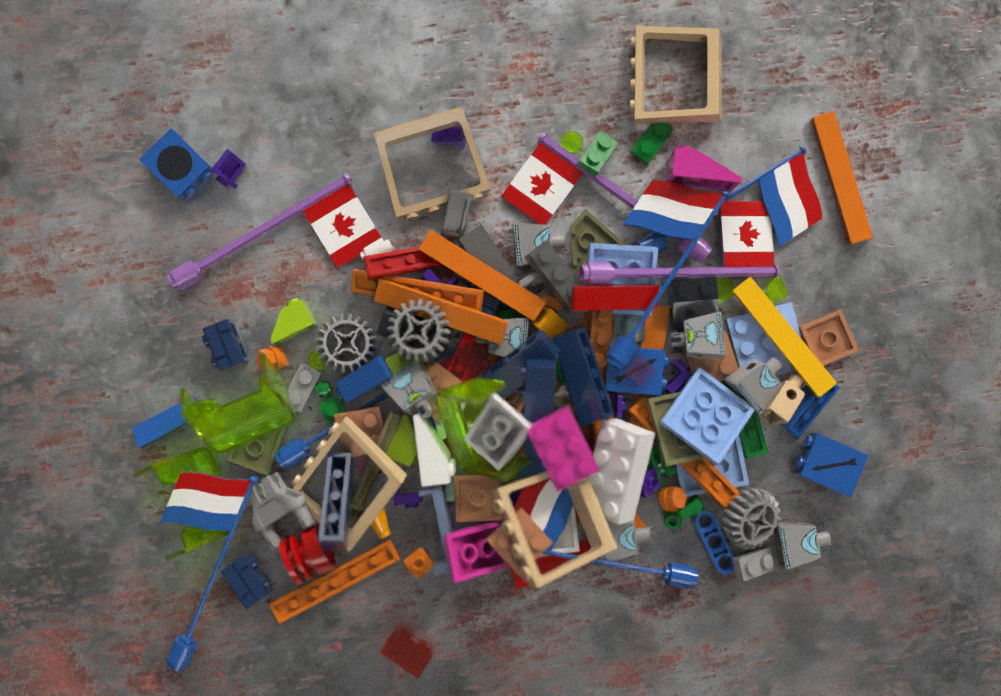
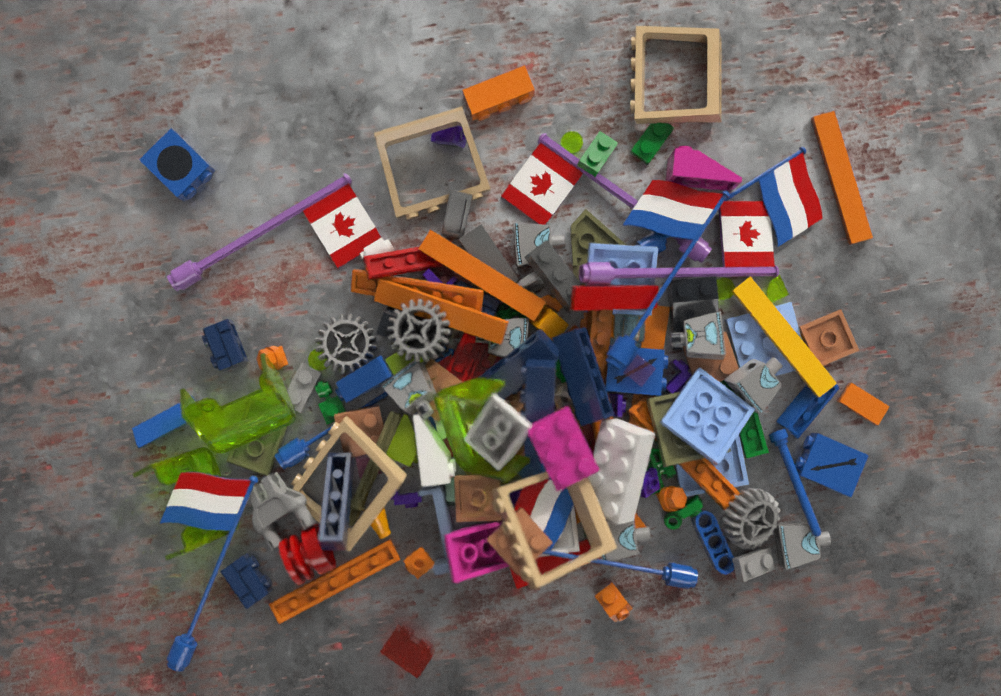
(228, 168): dark purple bracket -> none
(292, 321): lime slope -> none
(499, 93): none -> orange brick
(614, 603): none -> orange bracket
(779, 439): none -> blue piece
(784, 402): tan torso -> none
(863, 403): none -> orange tile

